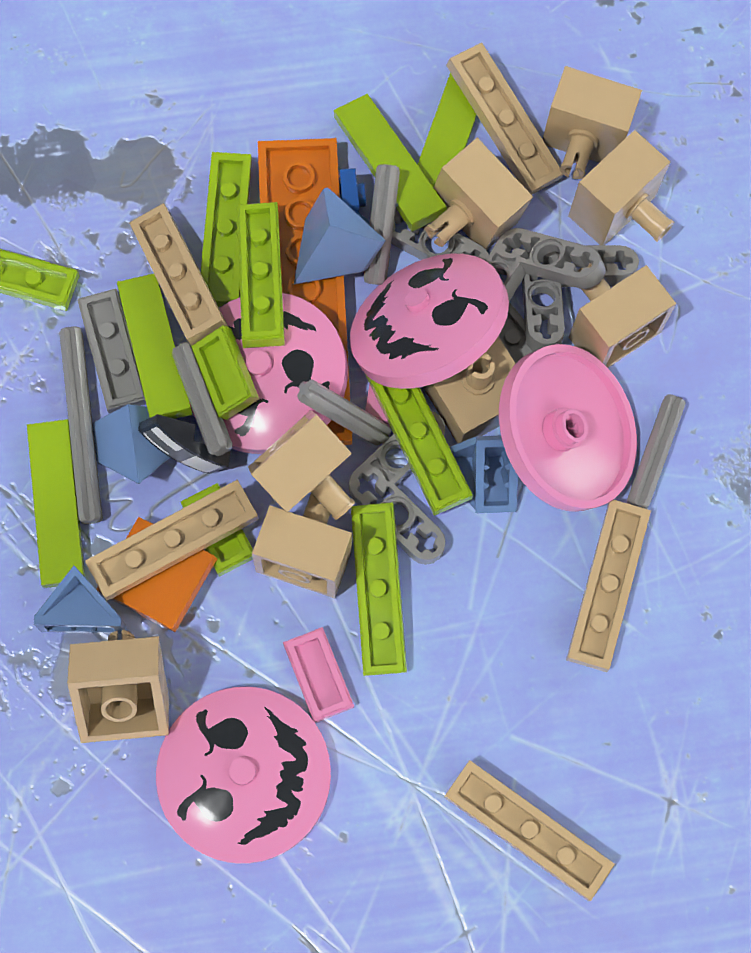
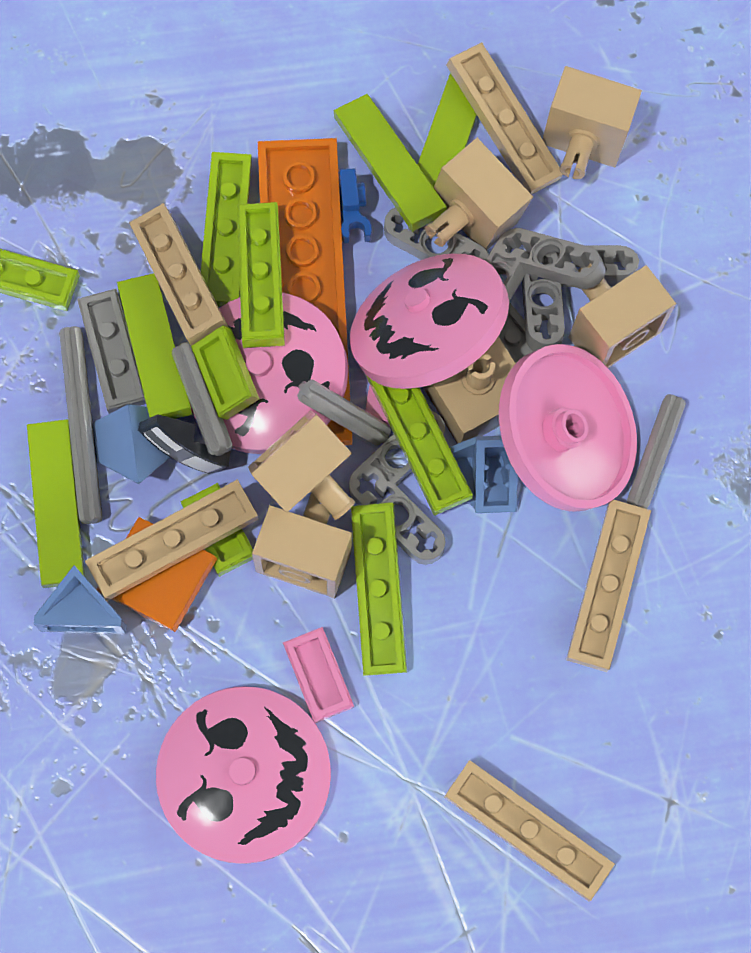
(118, 688): tan brick -> none
(335, 241): medium blue slope -> none
(383, 220): light grey axle -> none
(622, 191): tan brick -> none

